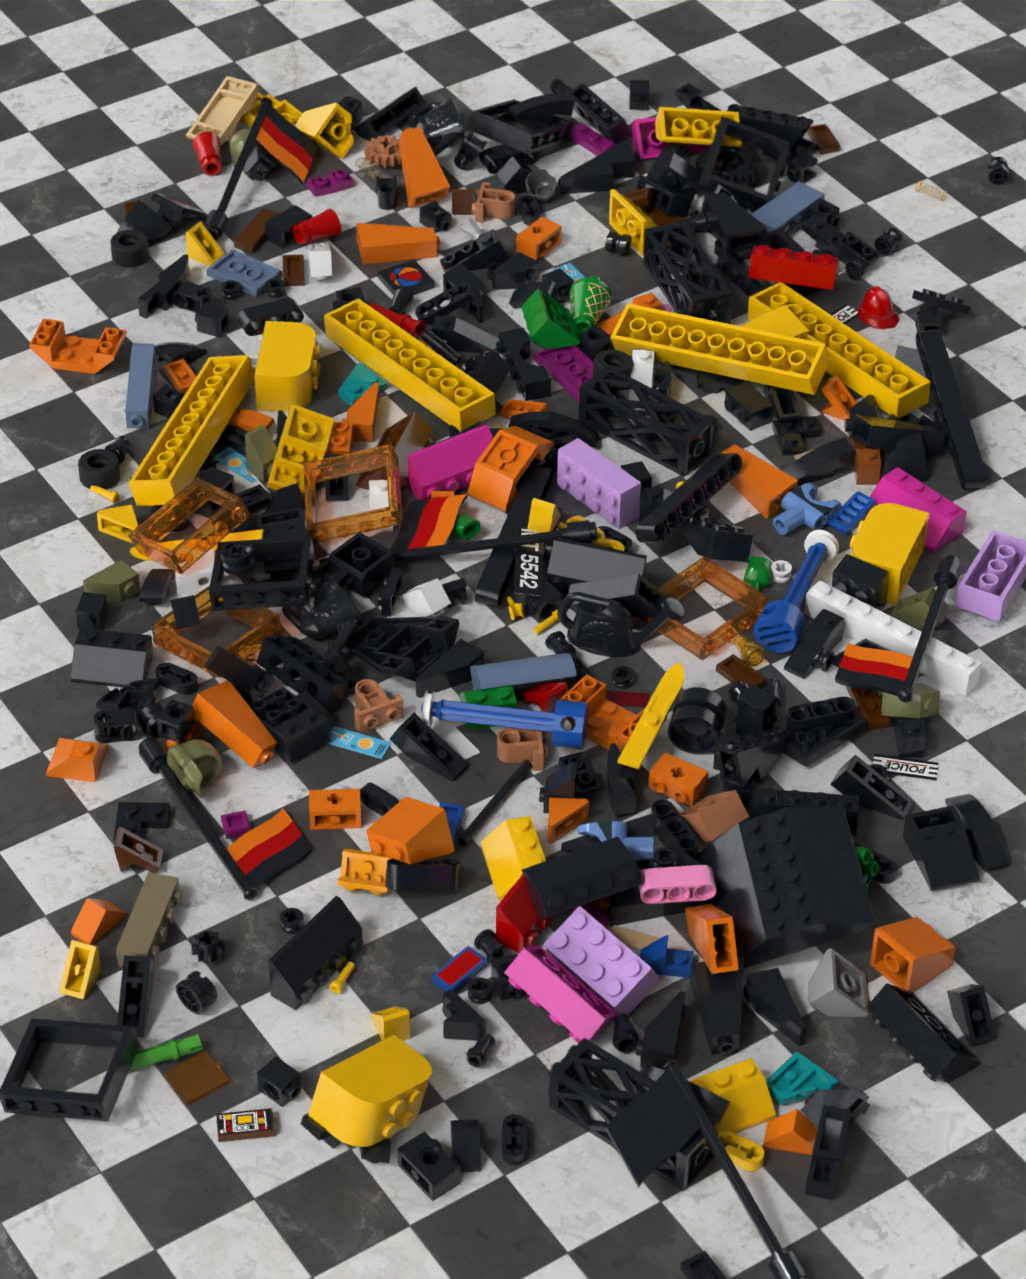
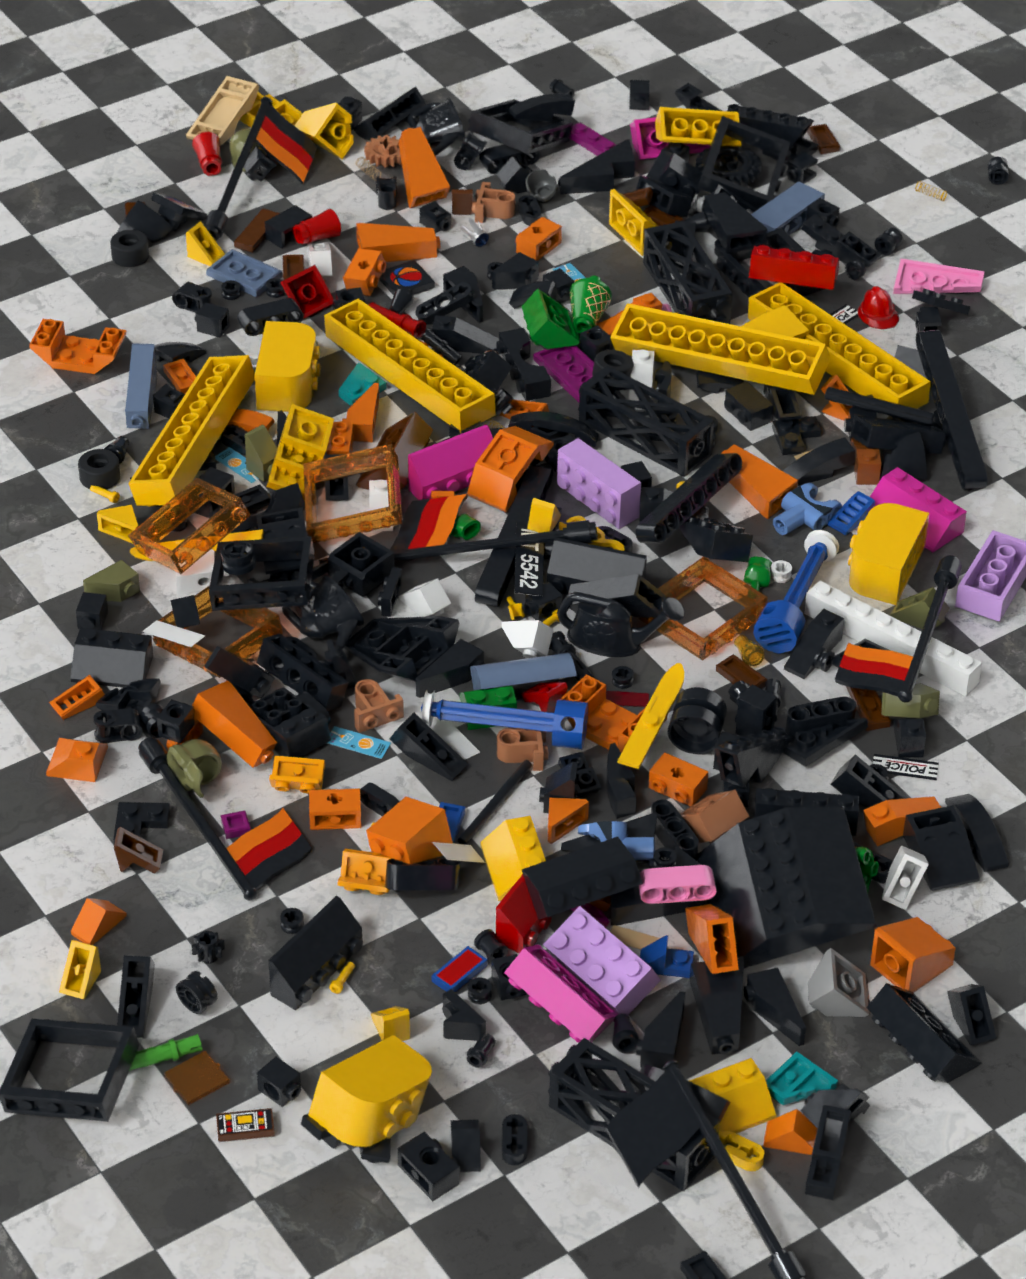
(88, 700): none -> orange slope
(150, 917): dark tan brick -> none
(155, 586): black slope -> none
(161, 293): black slope -> none
(173, 633): none -> white sticker
(176, 678): black beam -> none
(297, 774): none -> light orange bracket
(308, 291): none -> red slope
(335, 182): magenta slope -> none
(365, 271): none -> orange brick
(456, 589): black tile -> none
(458, 852): none -> white sticker
(477, 254): black slope -> none
(502, 401): none -> black gear
(529, 637): none -> white slope
(599, 114): black brick -> none
(618, 243): black wheel -> none
(861, 580): black slope -> none
(879, 406): none -> black axle
(887, 819): none -> orange slope
(904, 877): none -> white slope
(939, 278): none -> bright pink wing

